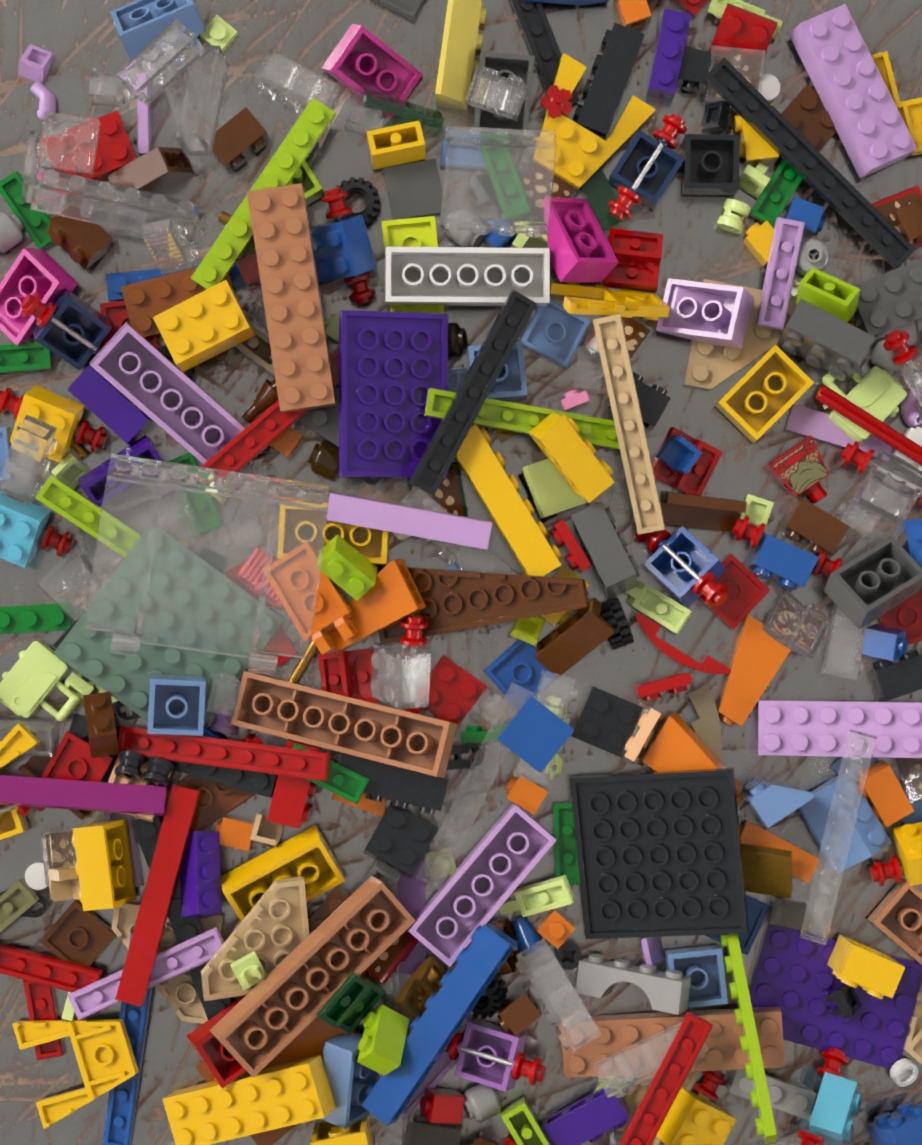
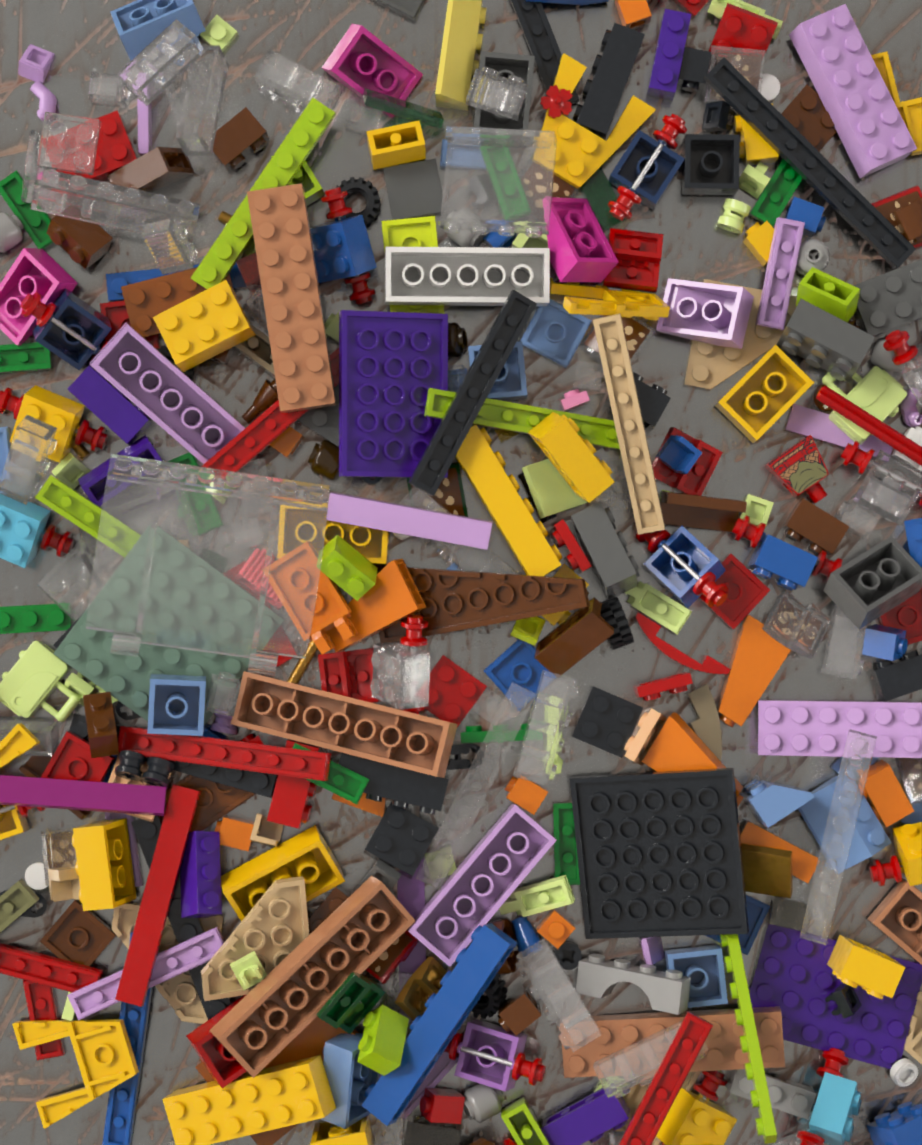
(535, 734): blue tile -> none

